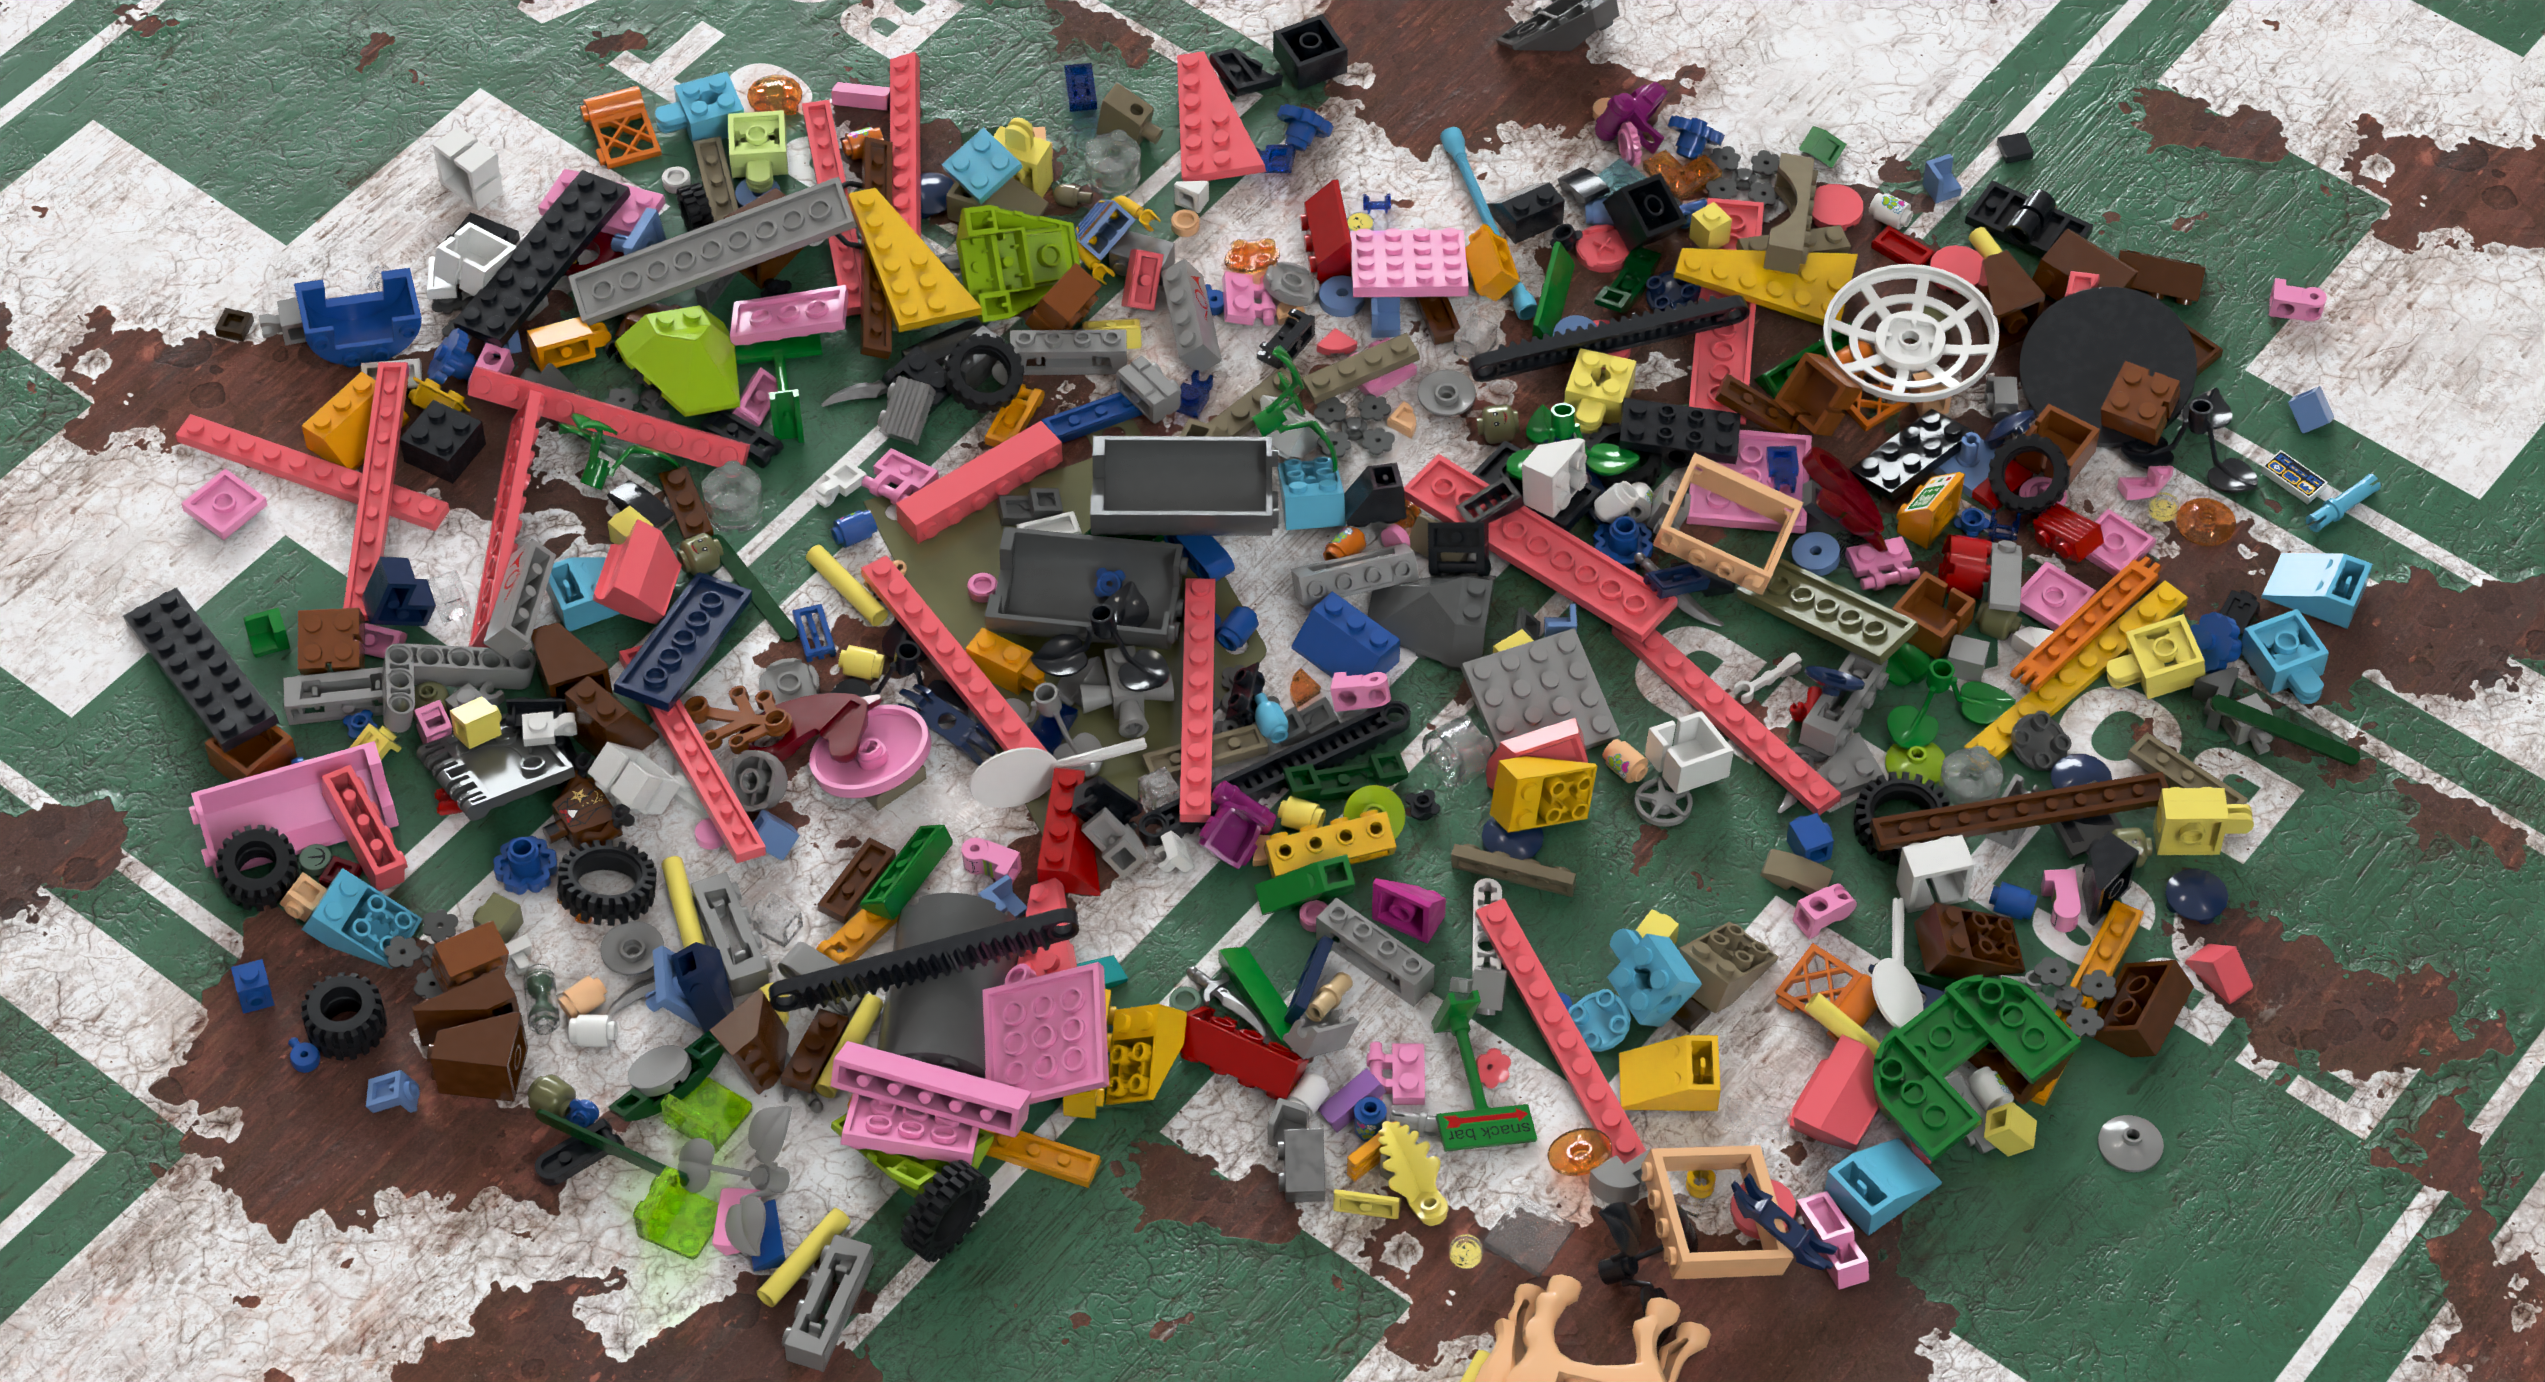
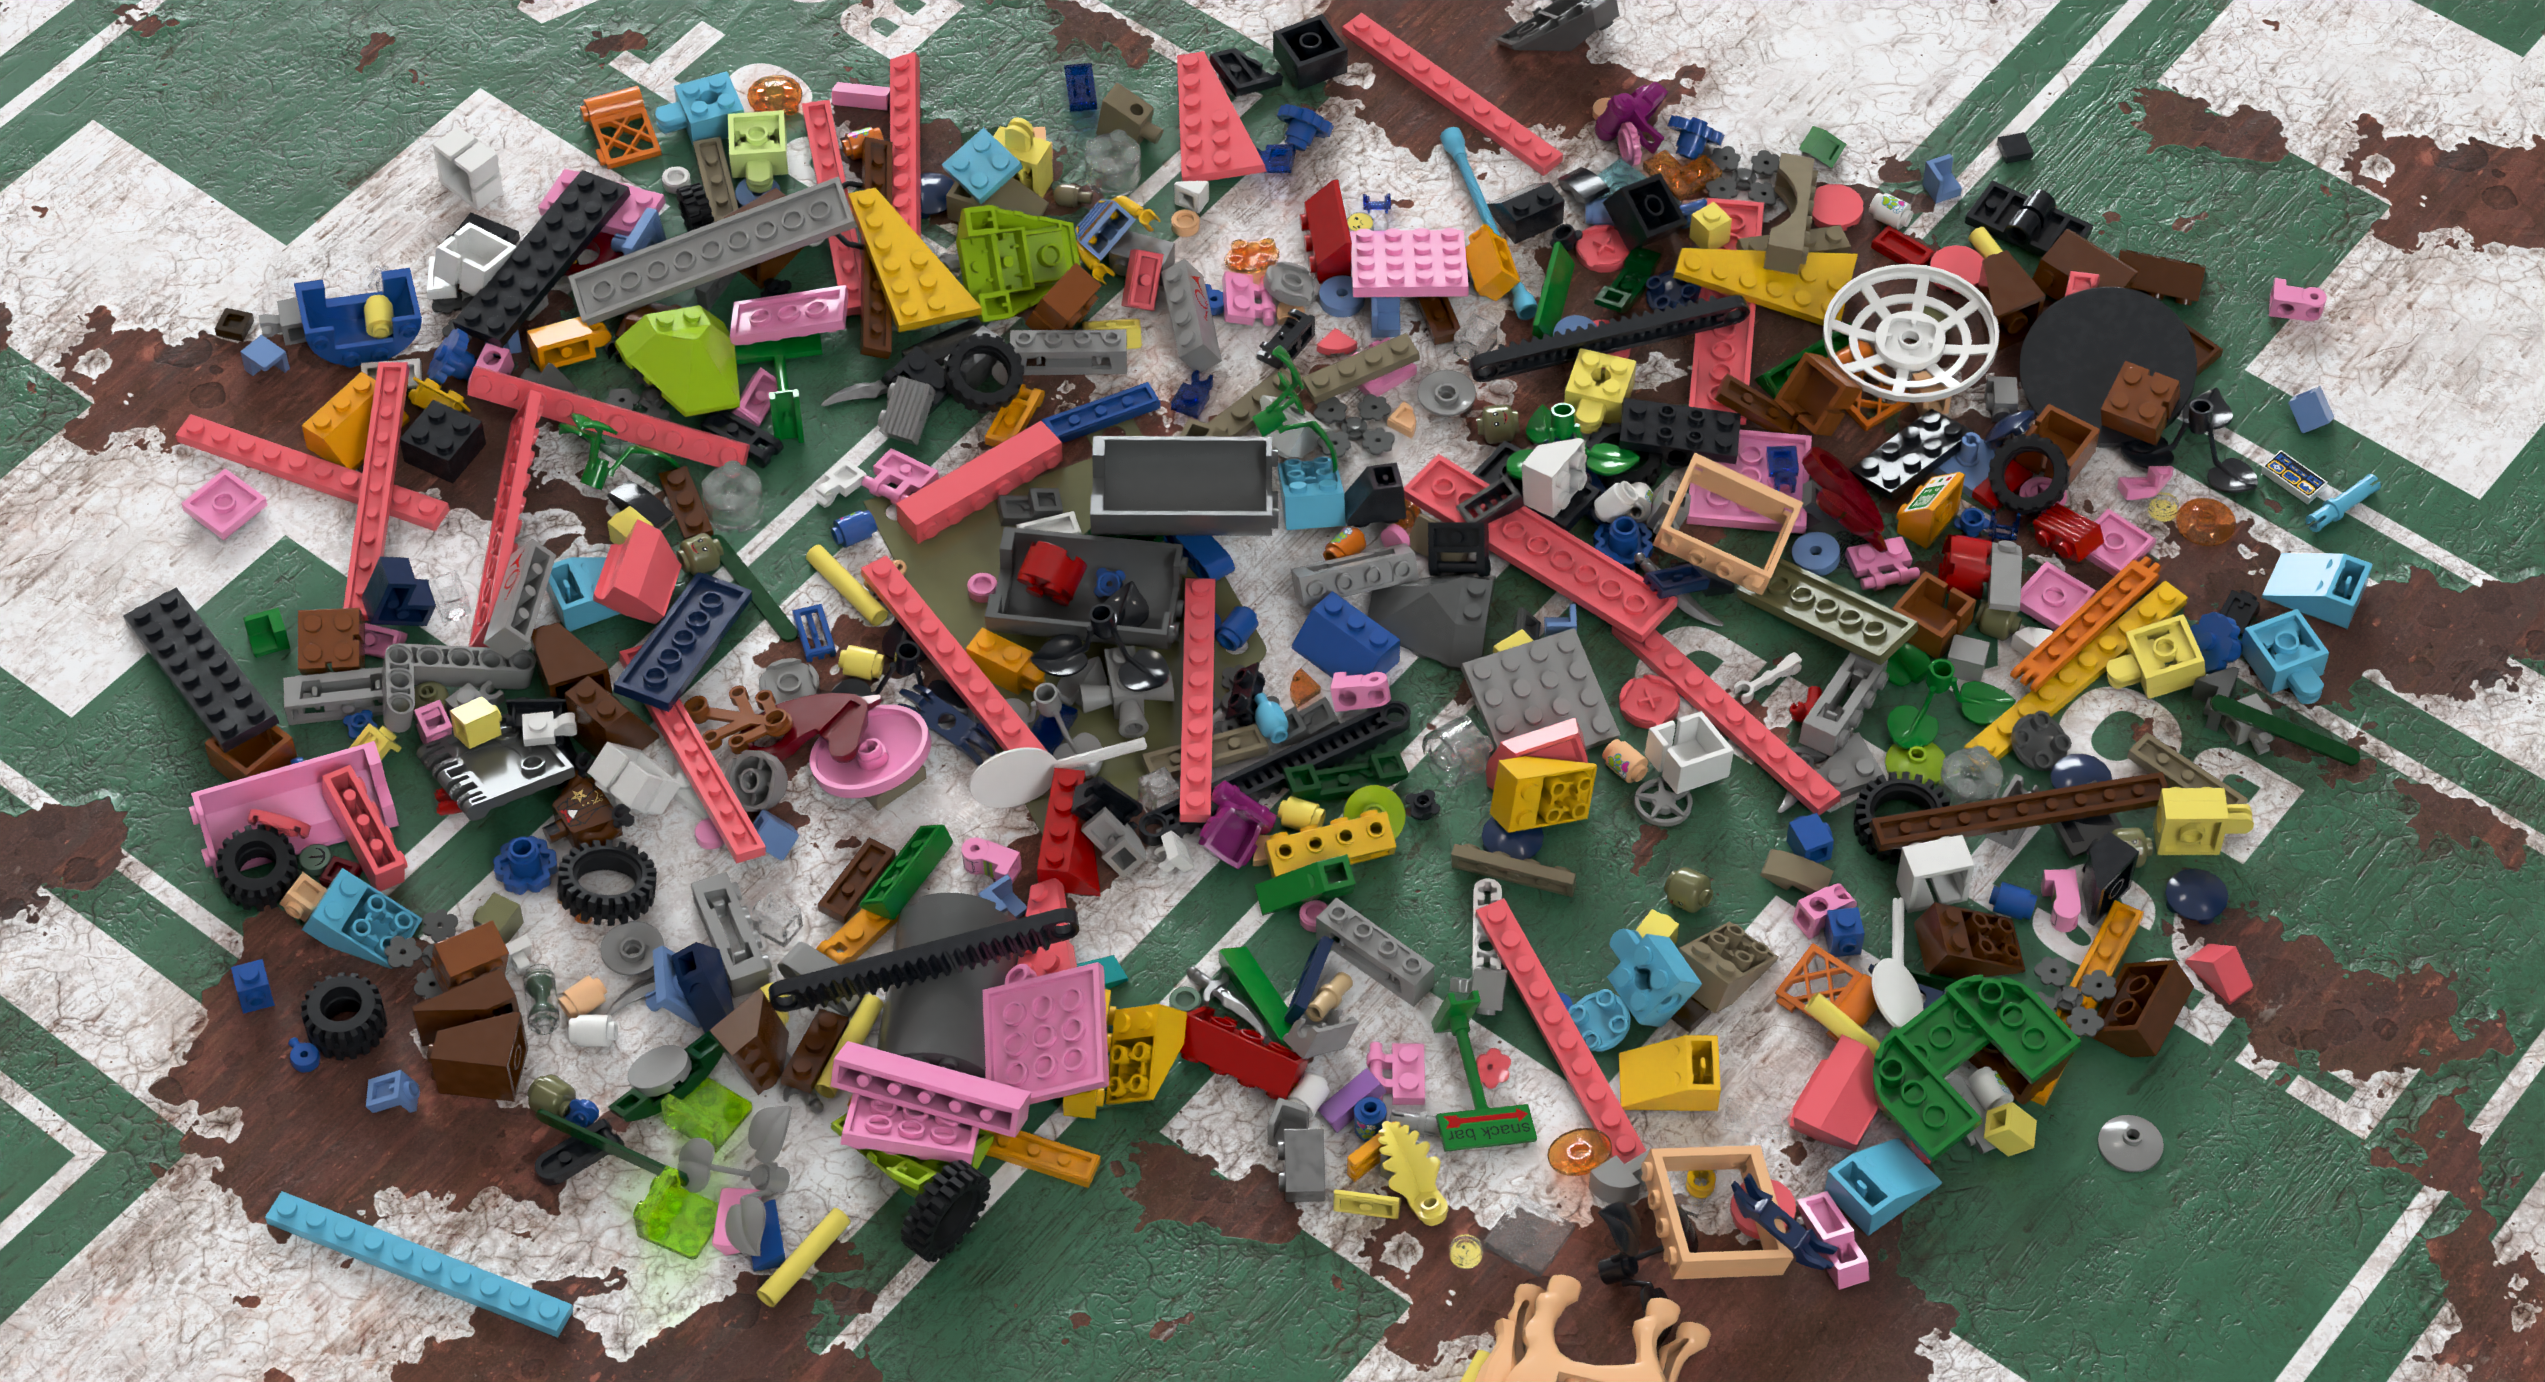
(263, 355): none -> medium blue panel
(287, 825): none -> coral tile
(378, 316): none -> light yellow brick
(419, 1264): none -> medium azure plate
(682, 901): light yellow piece -> none
(805, 1341): light grey brick -> none
(1051, 572): none -> red brick
(1148, 389): light grey brick -> none
(1408, 908): dark pink slope -> none
(1452, 94): none -> coral plate
(1649, 701): none -> coral tile
(1688, 889): none -> olive head
(1834, 680): dark blue dish -> none
(1844, 932): none -> blue brick
(2029, 980): light grey hand -> none

